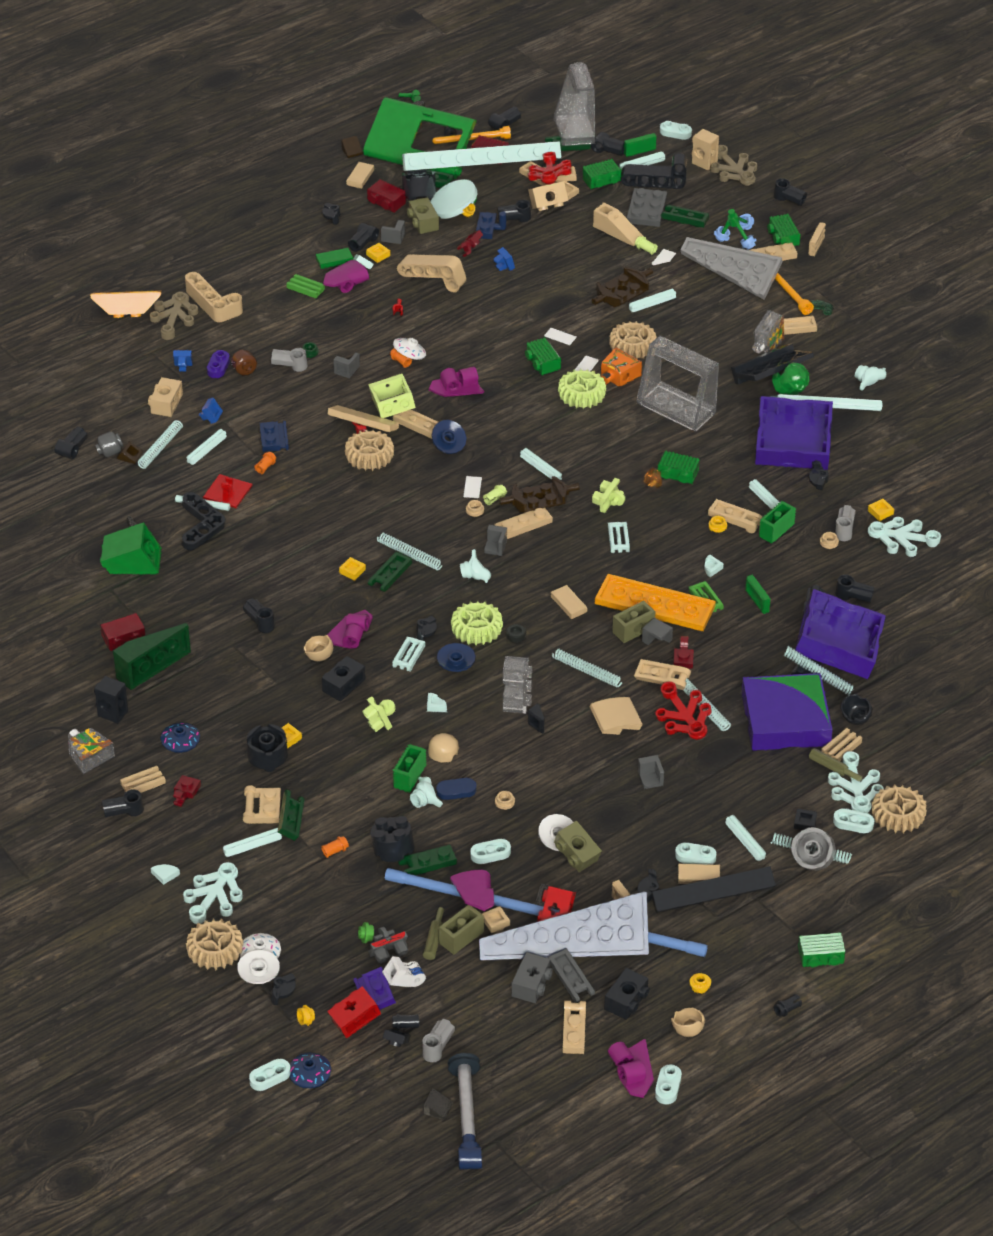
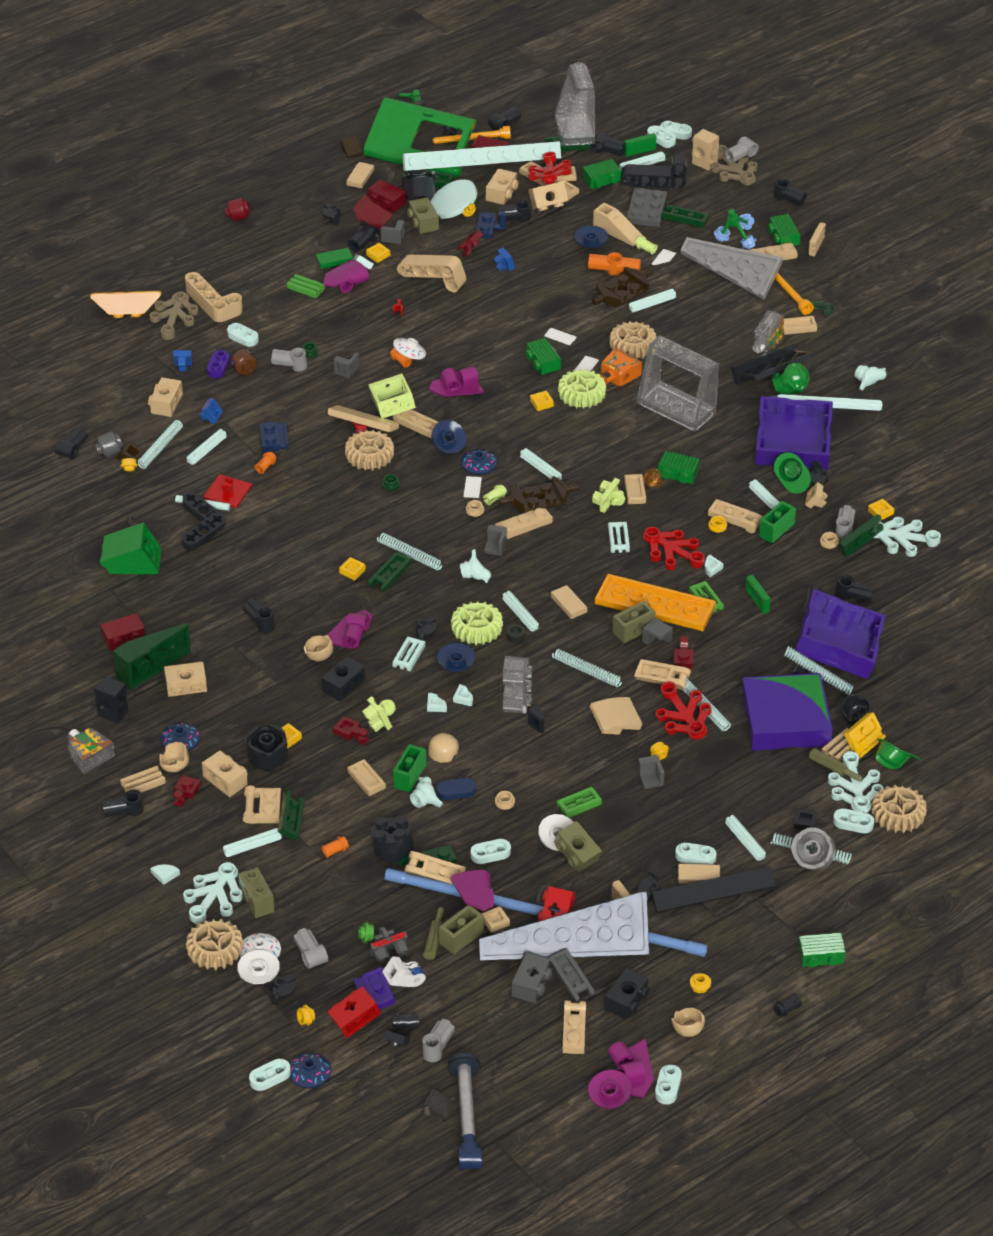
(129, 464): none -> yellow plate
(175, 757): none -> tan hair
(185, 679): none -> tan brick
(224, 773): none -> tan brick
(238, 209): none -> dark red head
(242, 334): none -> light aqua plate
(256, 892): none -> olive brick
(311, 951): none -> light grey piece
(350, 728): none -> dark red plate
(366, 777): none -> tan tile
(372, 212): none -> dark red brick
(390, 482): none -> dark green plate
(432, 868): none -> tan plate
(463, 696): none -> light aqua tile
(479, 461): none -> dark blue dish
(501, 186): none -> tan brick
(520, 611): none -> light aqua axle
(541, 400): none -> yellow plate
(581, 804): none -> bright green tile
(591, 236): none -> dark blue dish
(607, 1082): none -> magenta dish
(613, 263): none -> orange piece
(635, 489): none -> tan tile
(653, 536): none -> red plant
(659, 749): none -> yellow plate
(664, 137): none -> light aqua plate
(744, 147): none -> light grey piece
(792, 473): none -> green piece
(816, 496): none -> tan tile
(861, 535): none -> dark green hinge
(864, 734): none -> yellow plate
(891, 756): none -> green piece

